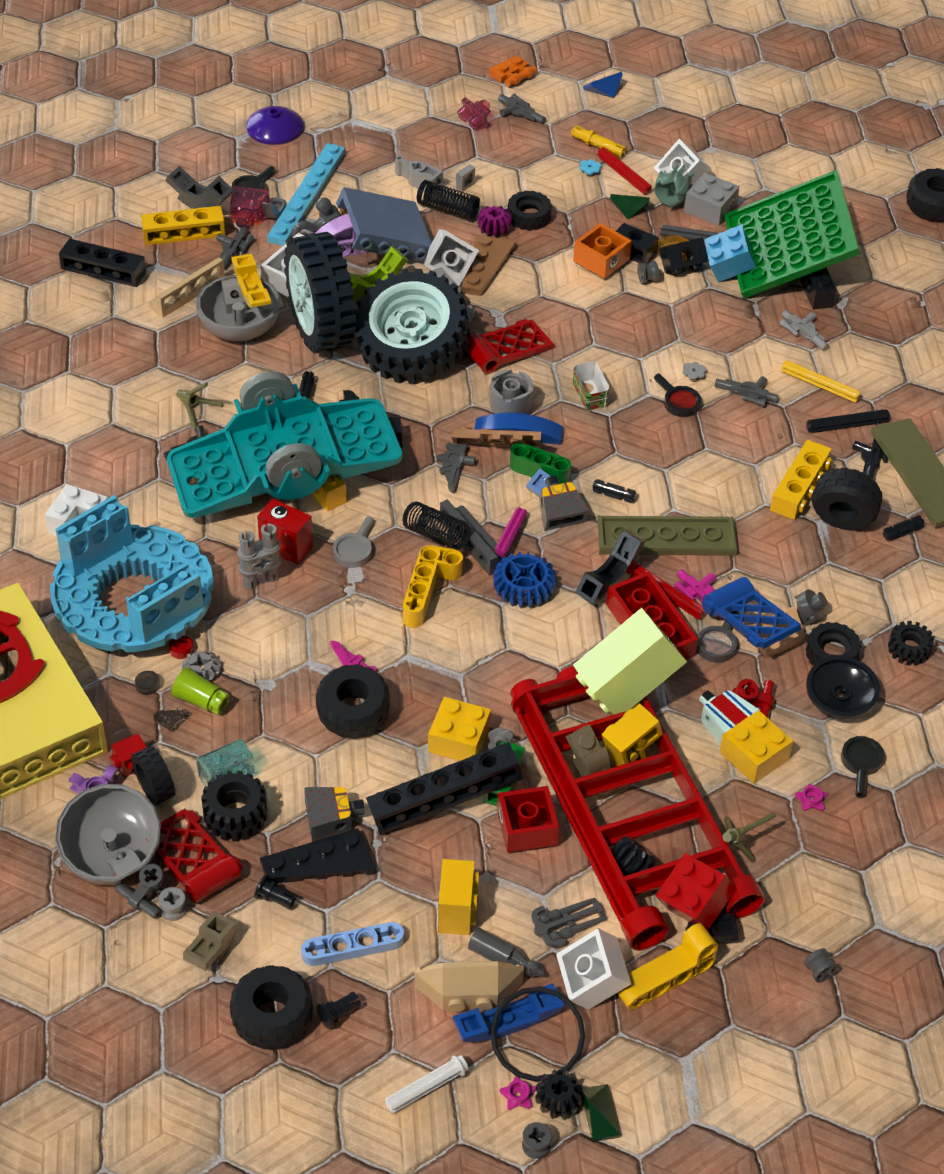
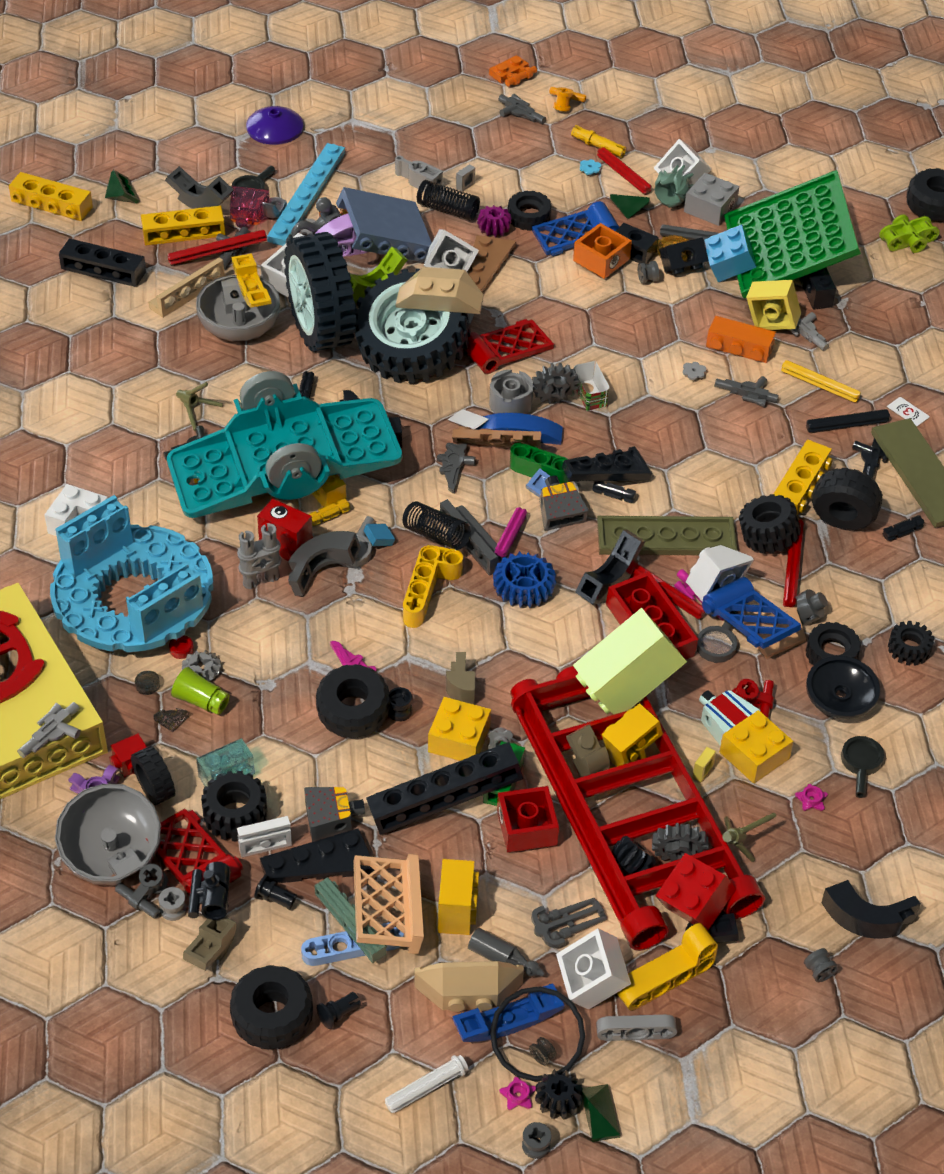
(50, 196): none -> yellow brick
(53, 729): none -> light grey piece
(120, 188): none -> dark green slope
(211, 892): none -> black pin
(217, 247): none -> red axle
(264, 836): none -> white plate
(318, 552): none -> dark grey arch
(329, 511): none -> yellow axle
(344, 913): none -> sand green piece
(379, 534): none -> dark azure tile
(400, 704): none -> black wheel
(410, 906): none -> light nougat fence
(440, 291): none -> tan wedge
(460, 683): none -> dark tan brick
(468, 419): none -> white sticker
(478, 112): clear pink hips -> none
(542, 1051): none -> clear smoke bush
(555, 383): none -> dark grey gear
(564, 96): none -> light orange piece
(595, 214): none -> blue piece
(606, 86): blue slope -> none
(611, 467): none -> black wing
(636, 1027): none -> light grey beam
(678, 840): none -> dark grey gear
(679, 400): black piece -> none
(703, 764): none -> light yellow tile
(717, 568): none -> white slope
(740, 339): none -> orange brick
(769, 523): none -> black tyre
(774, 304): none -> light yellow brick
(792, 570): none -> red axle
(865, 918): none -> black arch
(905, 233): none -> lime axle
(908, 410): none -> white sticker

